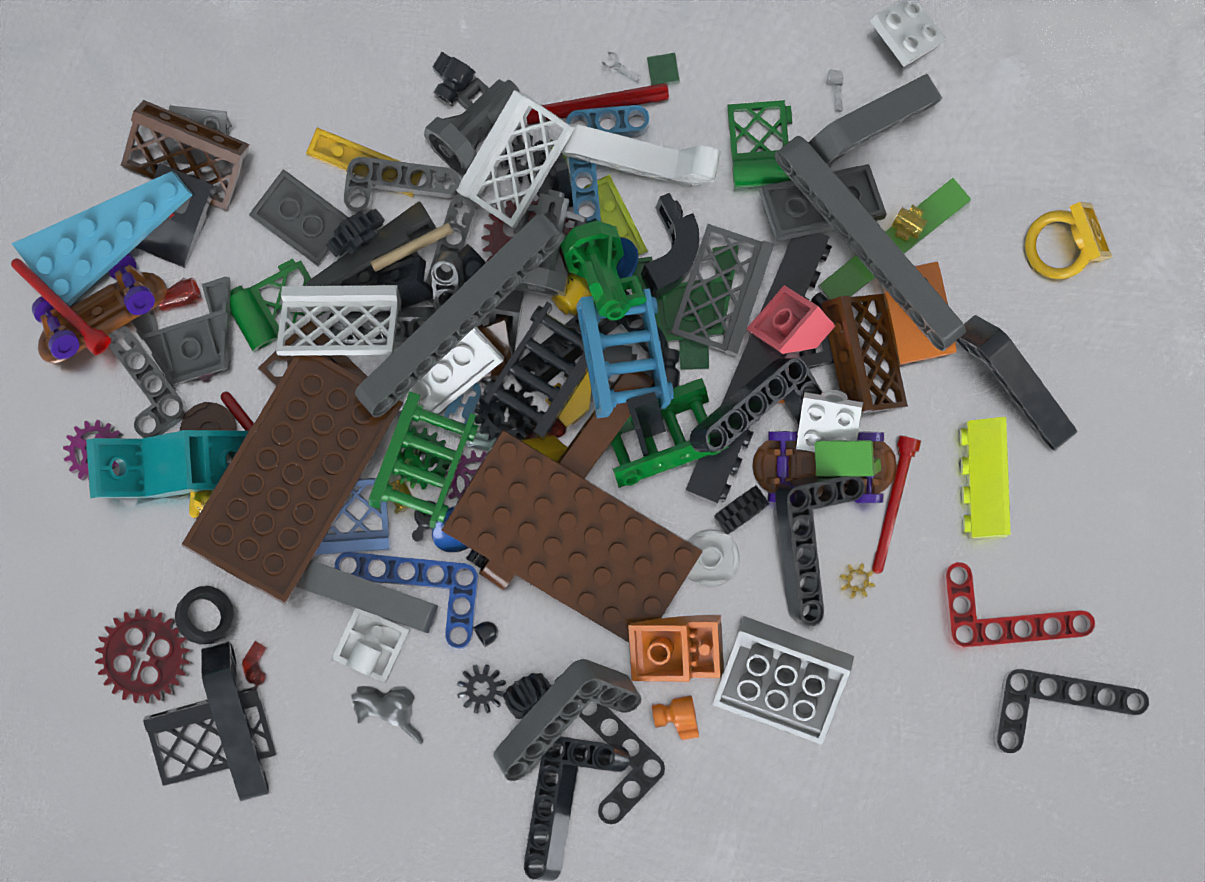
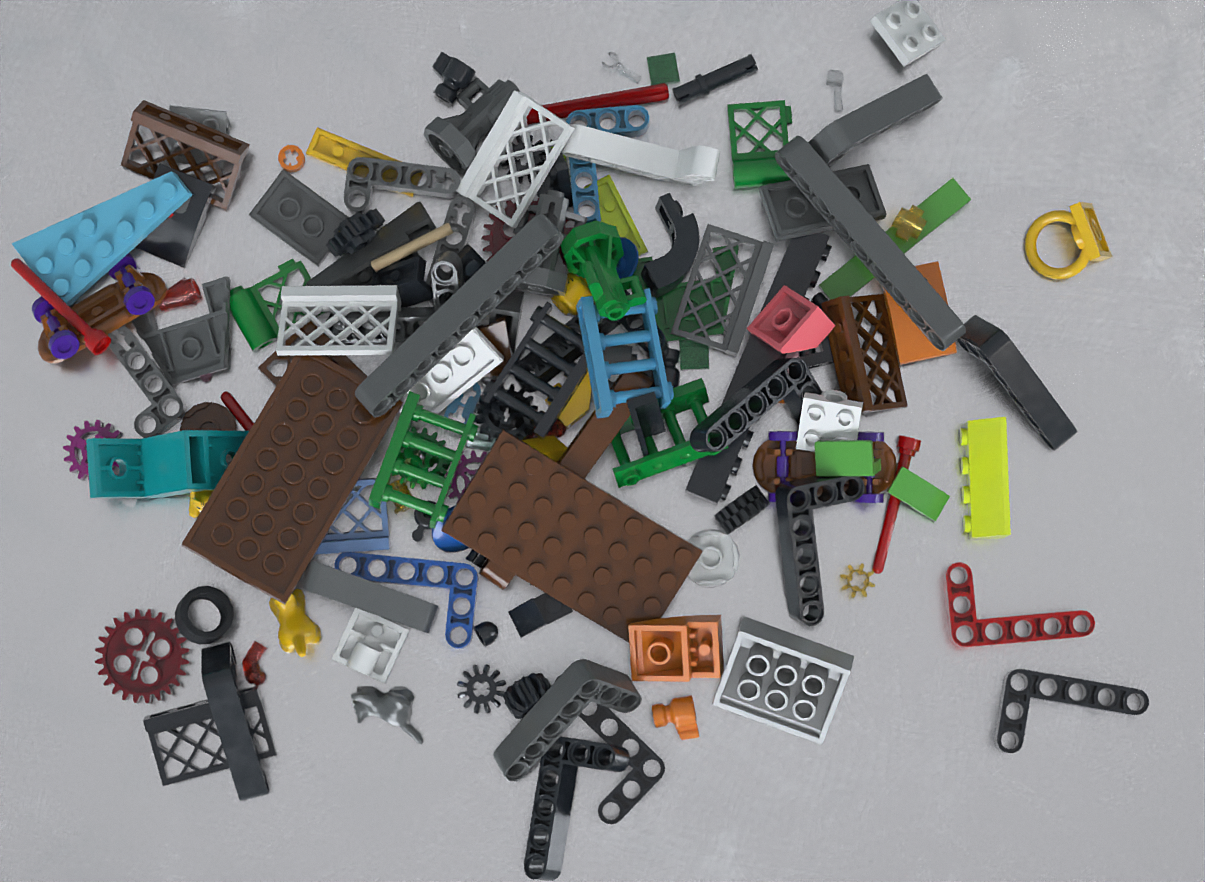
(294, 625): none -> yellow animal
(300, 158): none -> orange bush
(537, 613): none -> black slope
(704, 84): none -> black pin
(918, 493): none -> bright green slope

